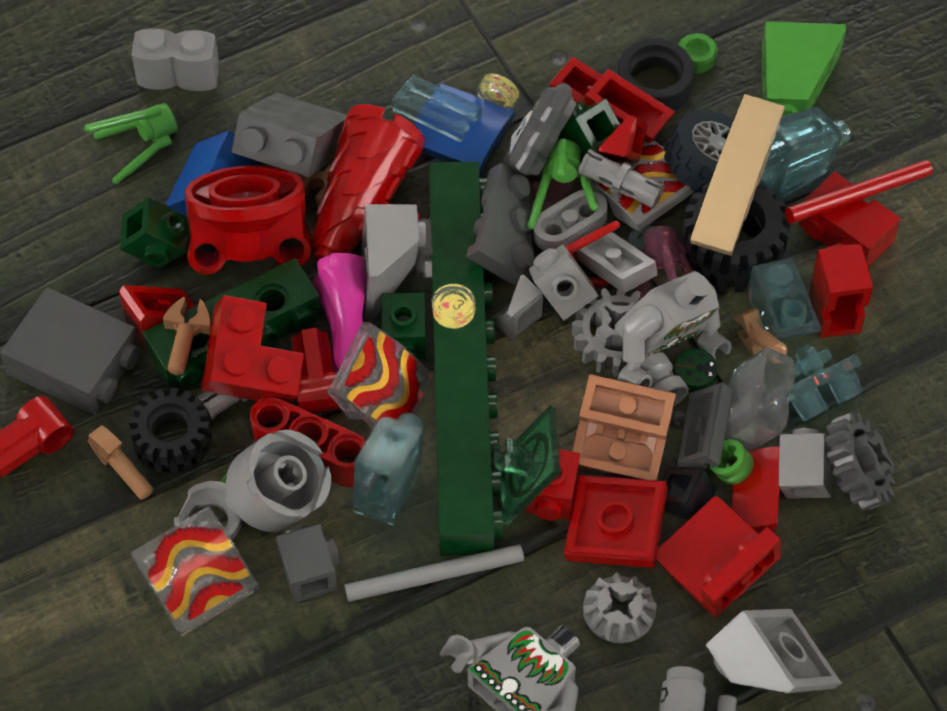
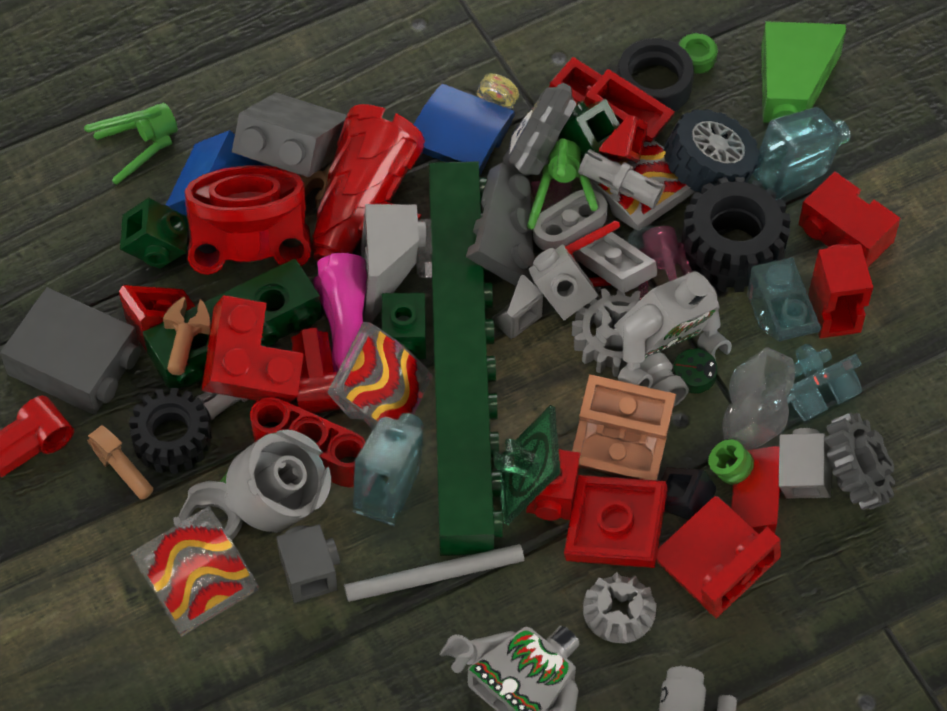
(174, 60): light grey brick -> none
(432, 112): clear light blue tile -> none
(453, 305): clear tile -> none
(705, 427): dark grey tile -> none
(737, 175): tan slope -> none
(754, 335): medium nougat bar -> none
(771, 653): light grey slope -> none
(858, 191): red bar -> none

